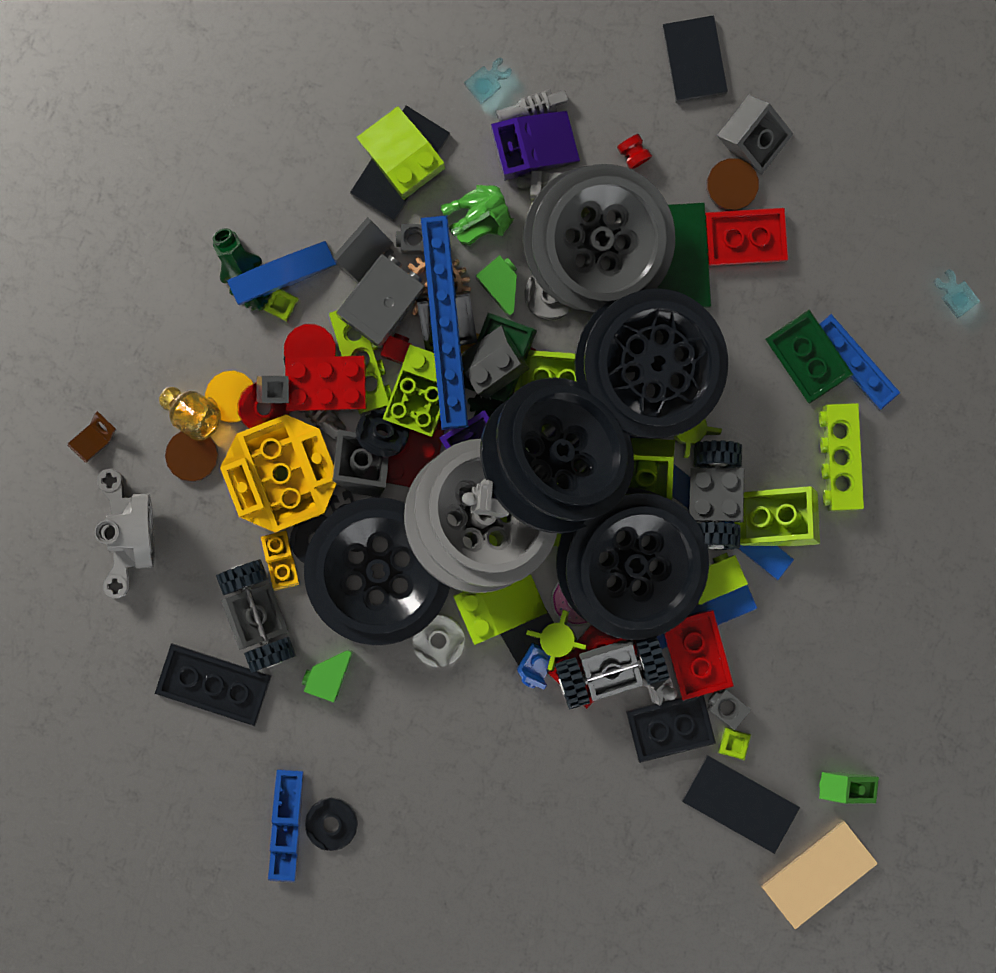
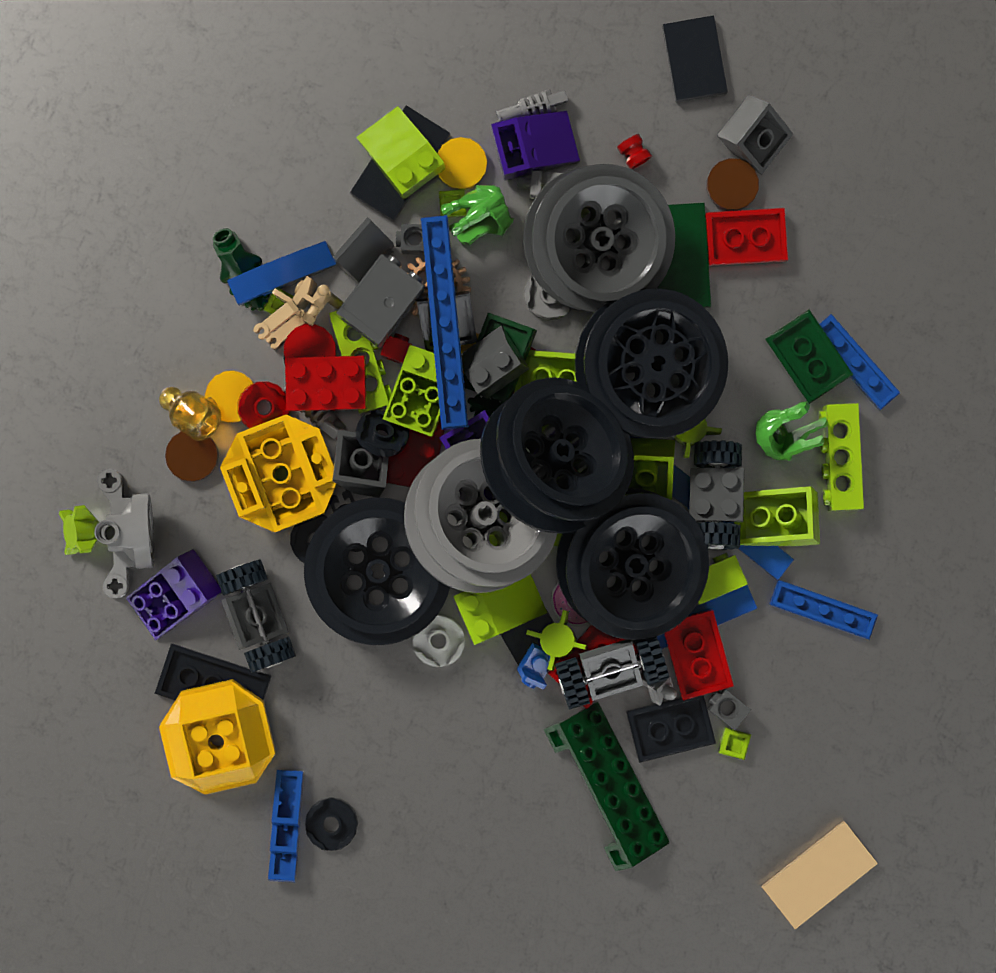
(78, 530): none -> lime piece
(92, 438): reddish brown bracket -> none
(174, 594): none -> dark purple slope
(223, 711): none -> yellow piece
(273, 389): dark grey brick -> none
(280, 560): yellow slope -> none
(304, 293): none -> tan piece
(327, 677): bright green slope -> none
(449, 196): none -> lime tile
(463, 162): none -> yellow tile
(482, 502): light grey piece -> none
(485, 83): clear light blue plate -> none
(500, 283): bright green slope -> none
(611, 785): none -> dark green bracket
(740, 804): black tile -> none
(781, 444): none -> bright green piece
(823, 609): none -> blue tile
(848, 787): bright green slope -> none
(958, 297): clear light blue plate -> none

